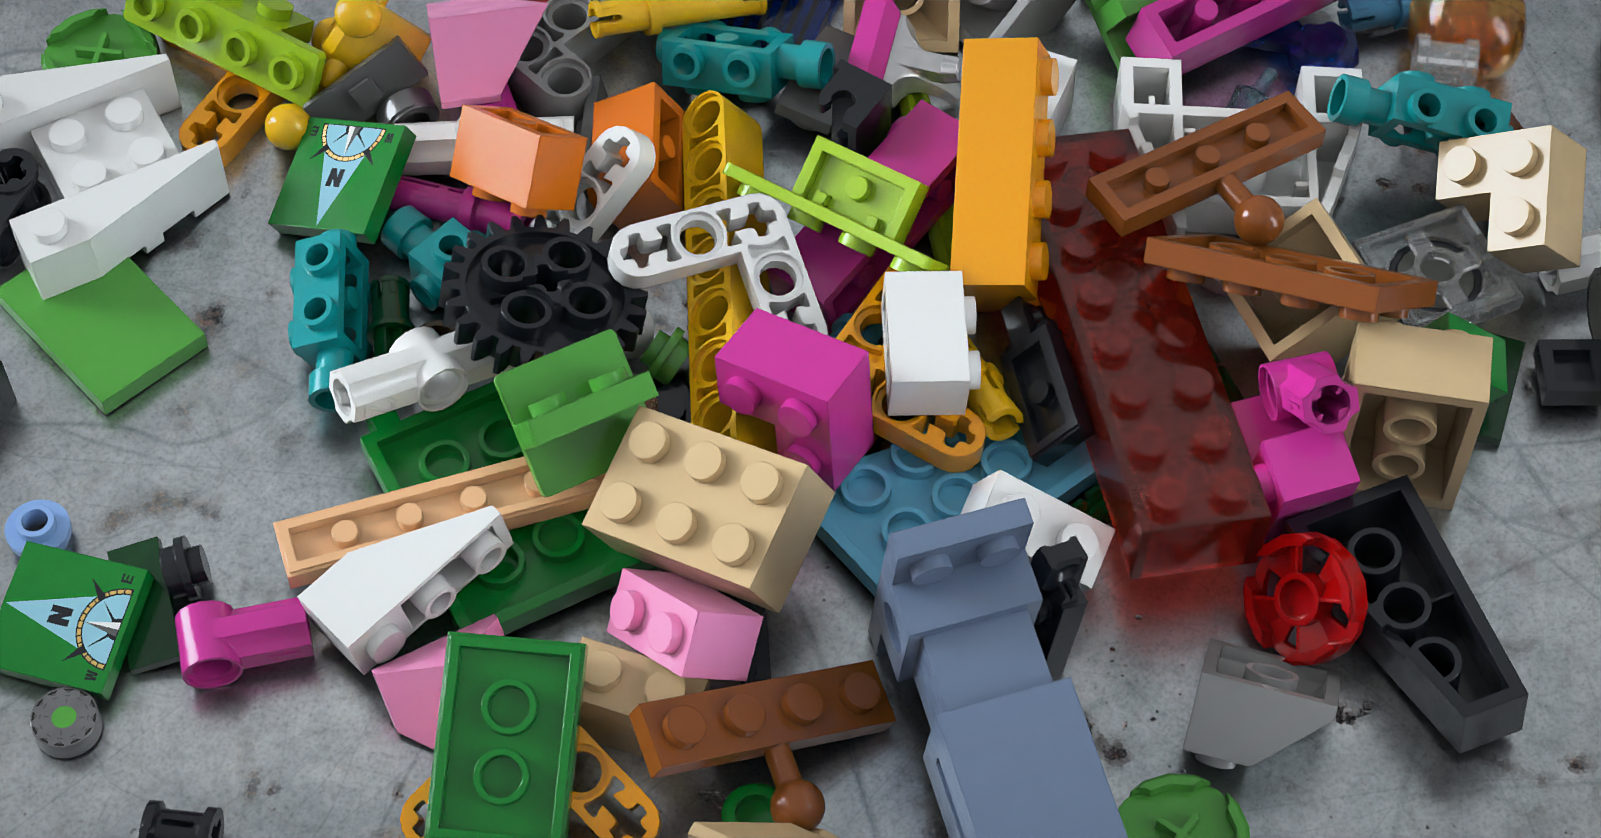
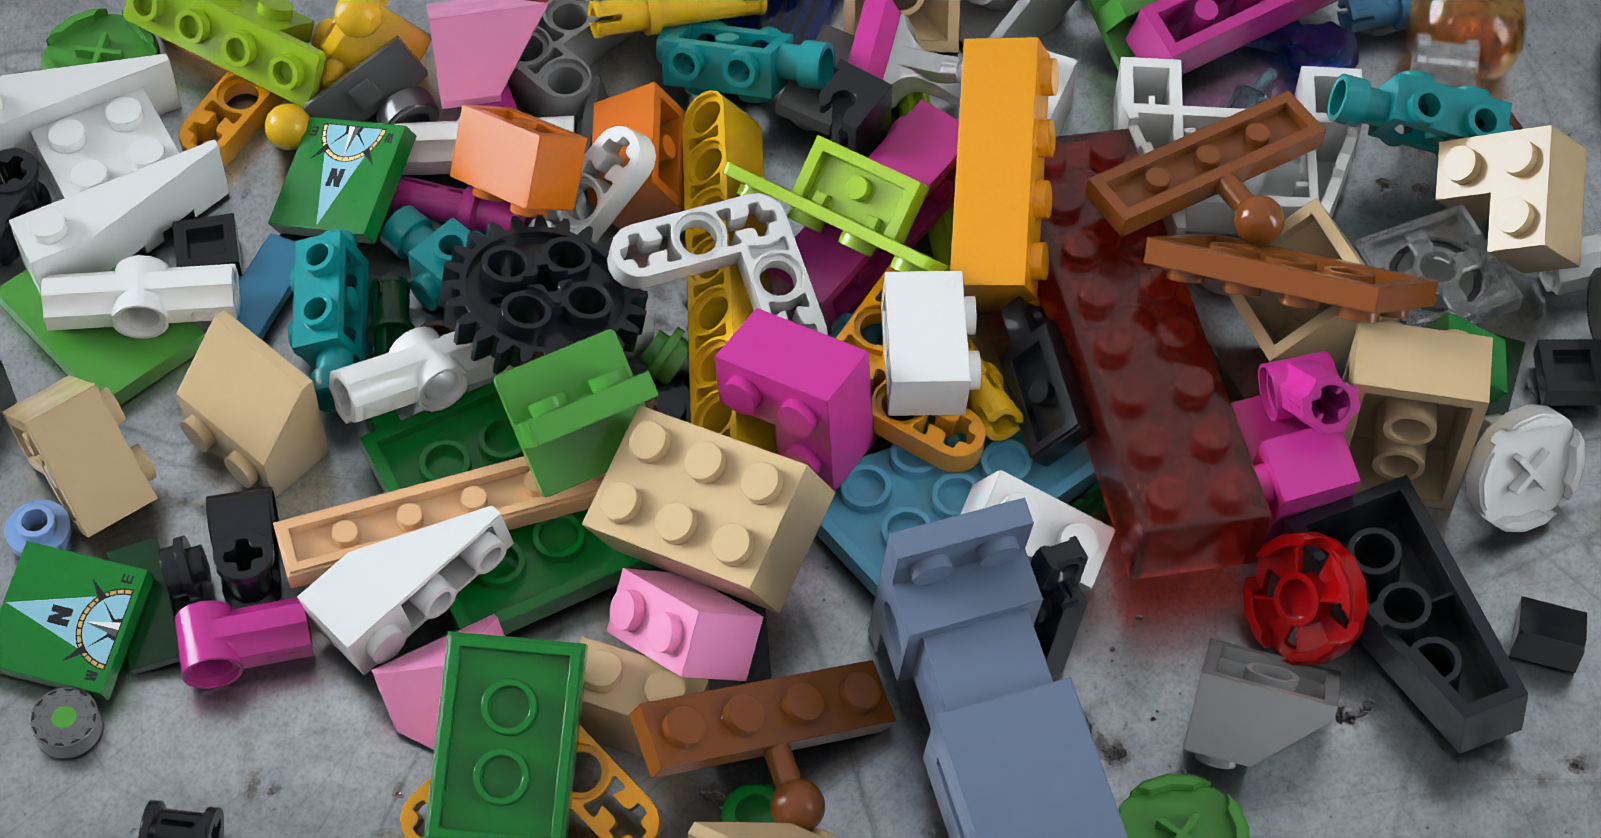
(77, 444): none -> tan brick
(140, 296): none -> white piece
(207, 241): none -> black plate
(245, 546): none -> black piece
(251, 408): none -> tan slope
(266, 284): none -> dark azure piece
(1524, 467): none -> white tile
(1549, 634): none -> black slope

